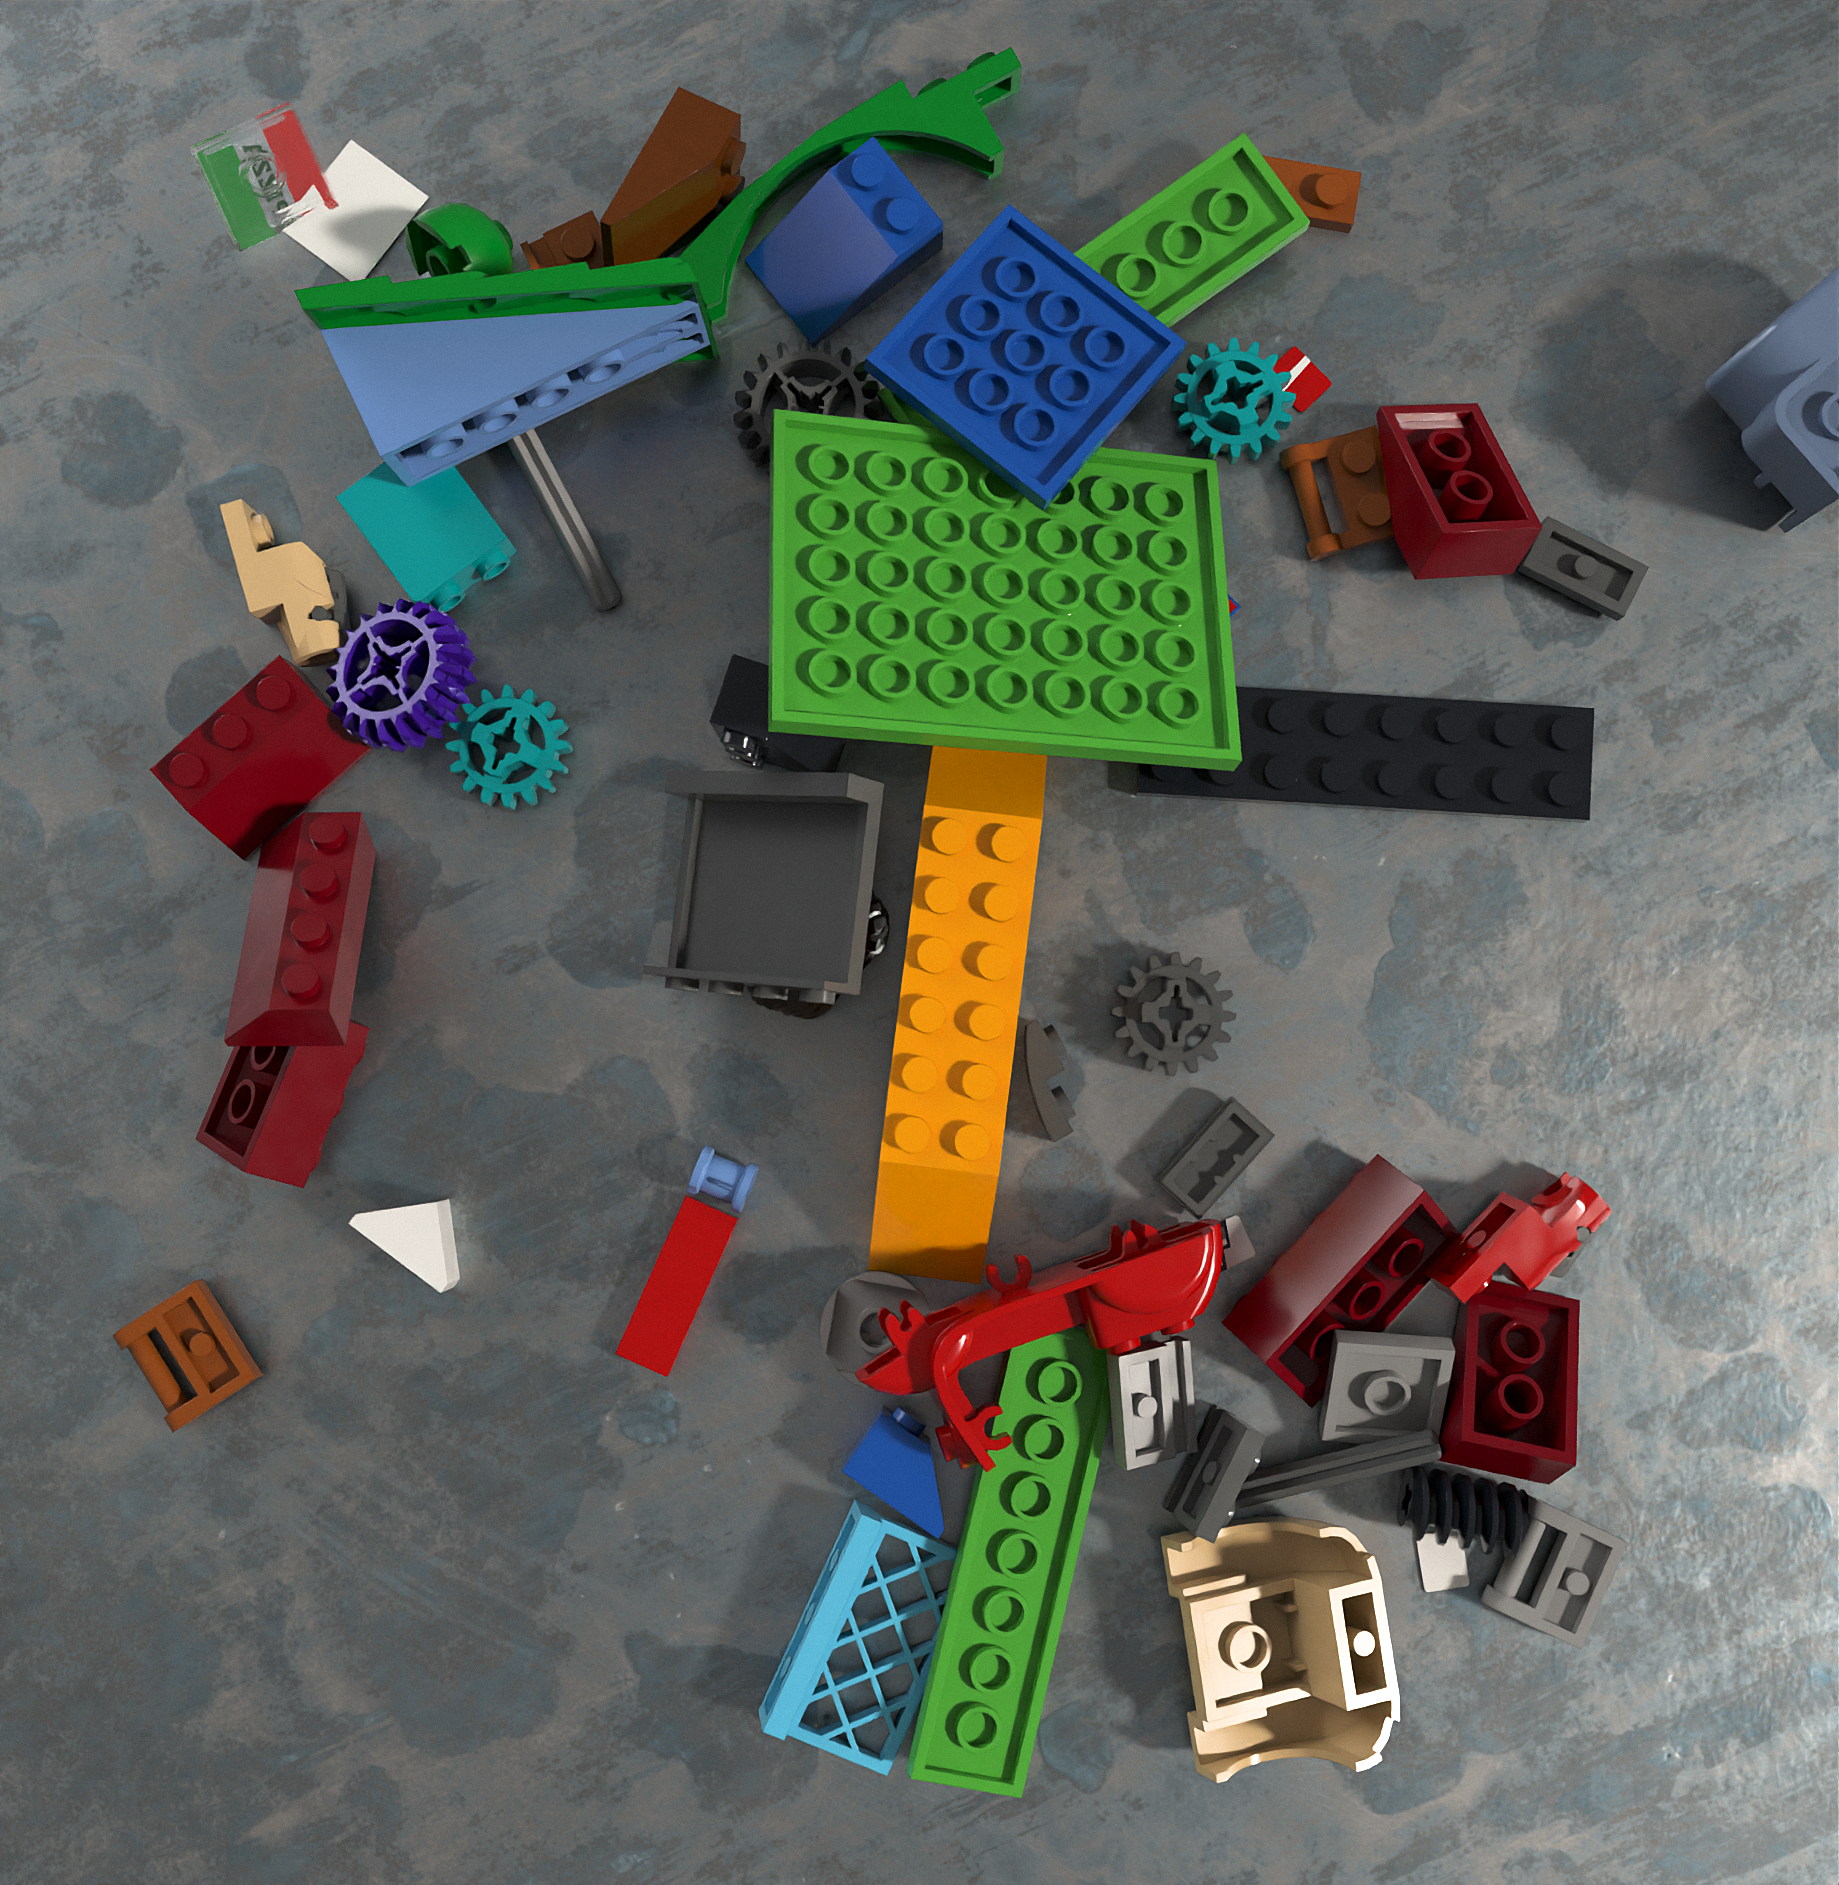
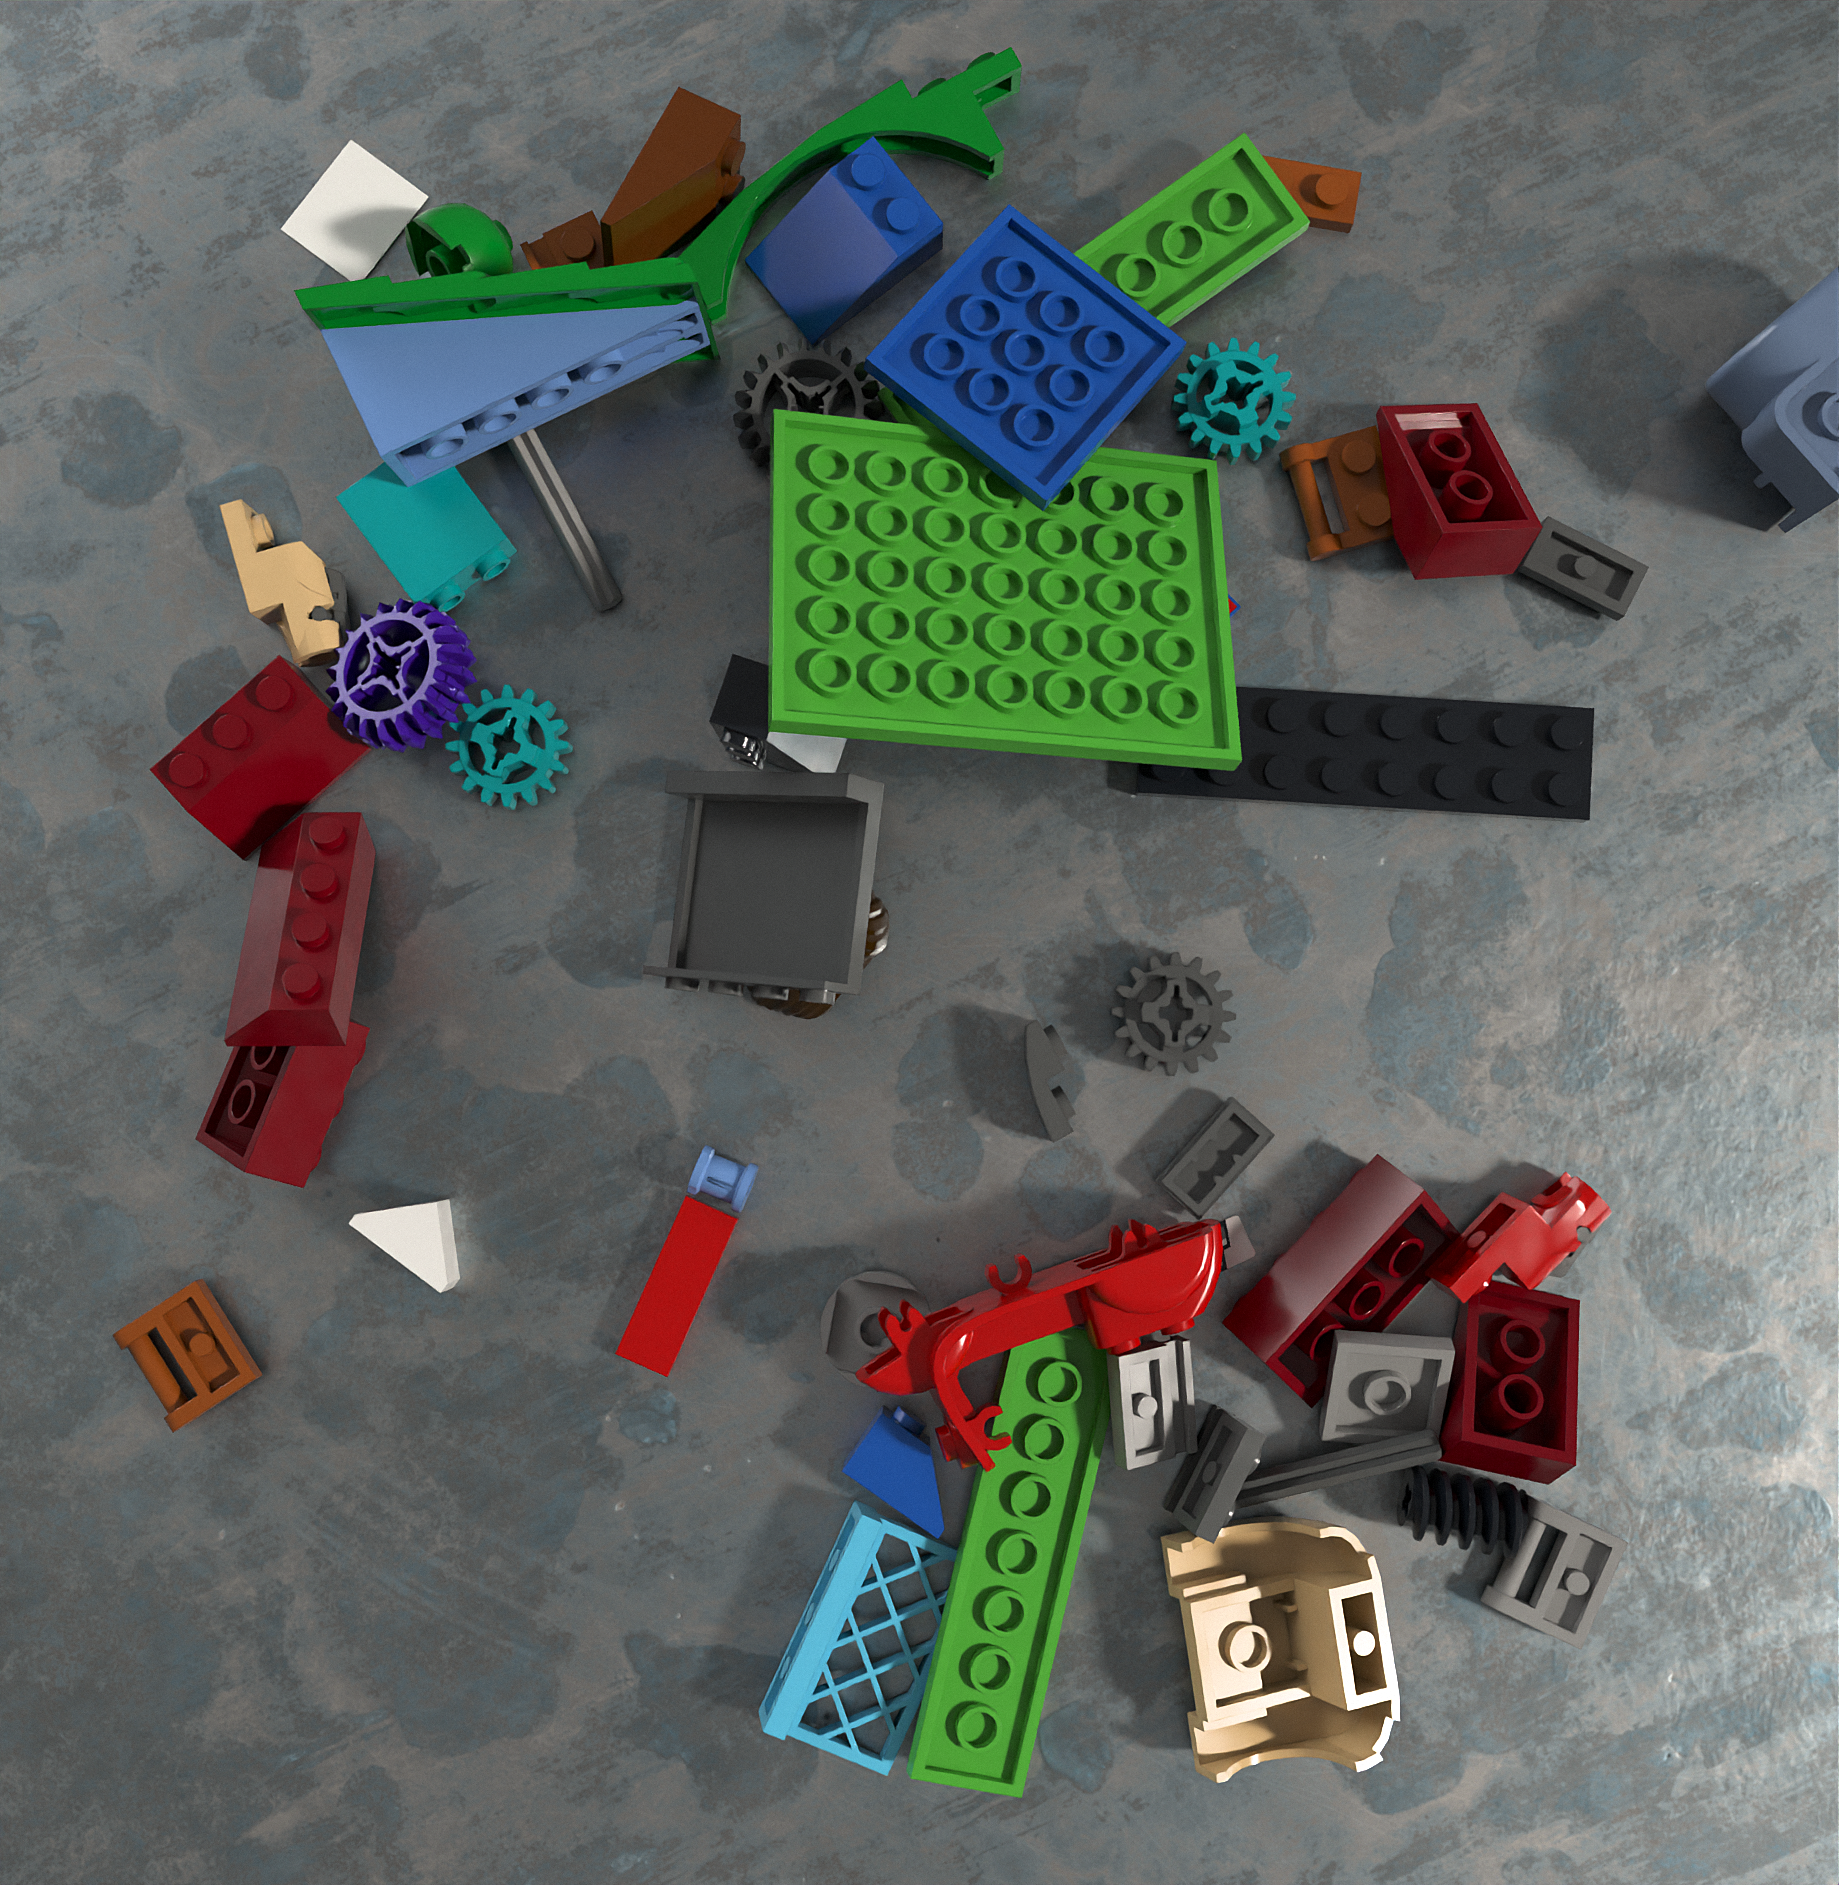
(264, 176): clear tile -> none
(958, 1013): light orange slope -> none
(1306, 378): red sticker -> none
(1442, 1565): white sticker -> none

